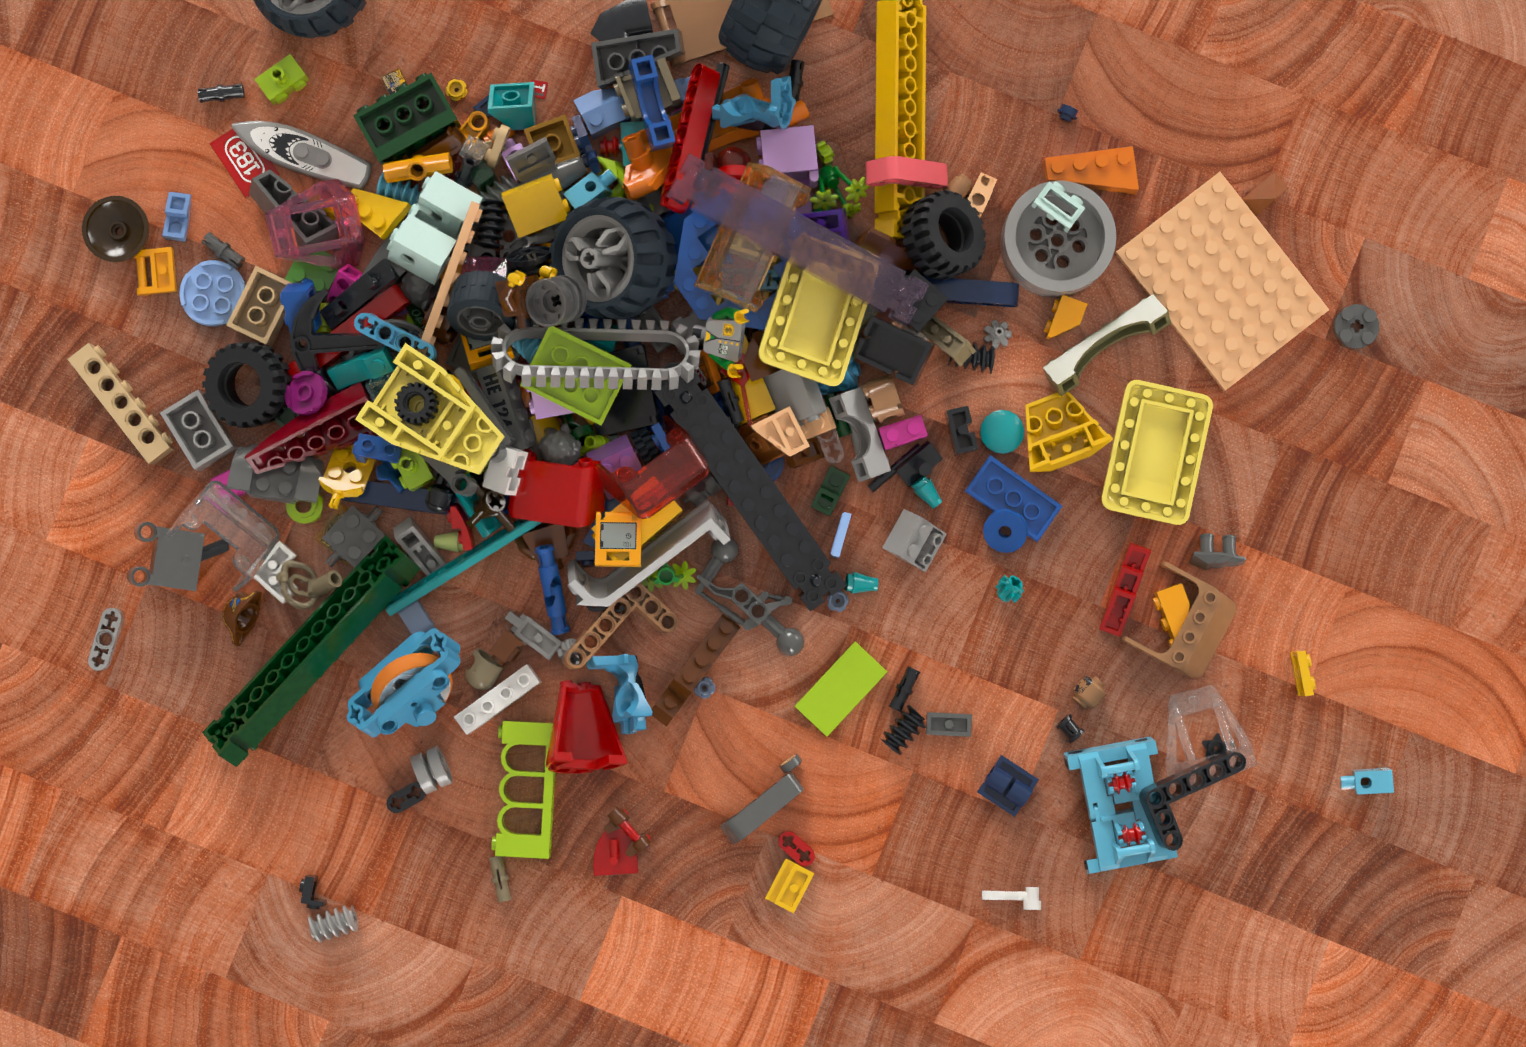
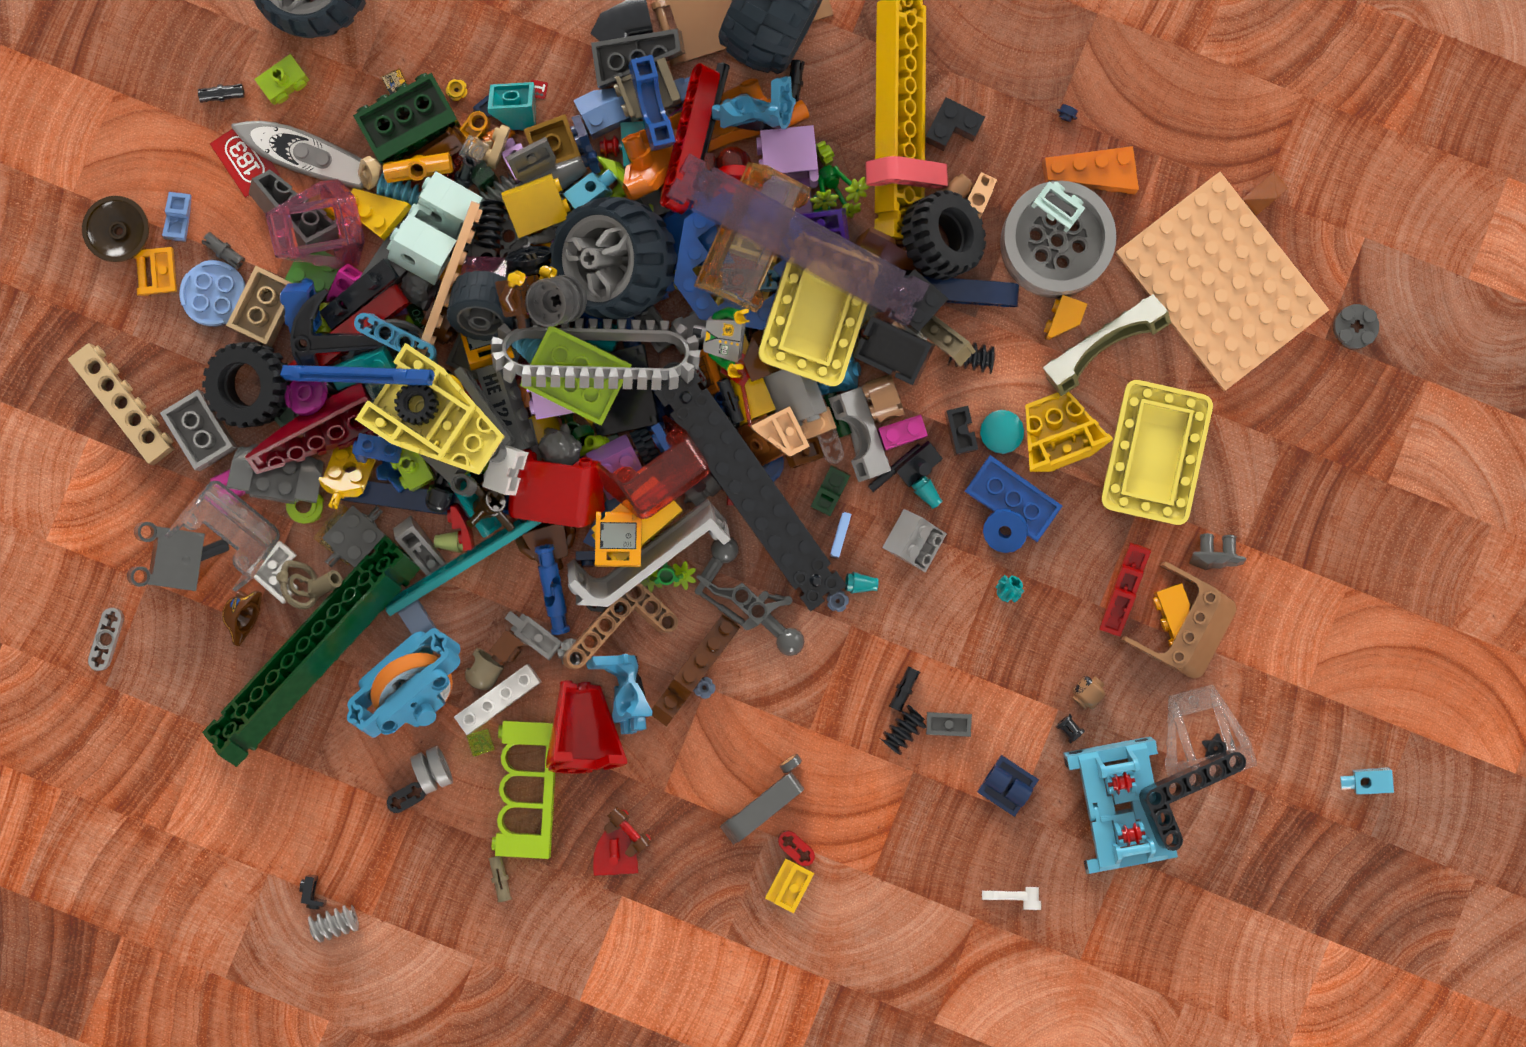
(358, 375): none -> blue piece
(369, 172): none -> tan plate
(480, 742): none -> clear neon green tile
(841, 688): lime tile -> none
(953, 118): none -> black brick
(996, 338): light grey plant -> none
(1304, 682): yellow plate -> none

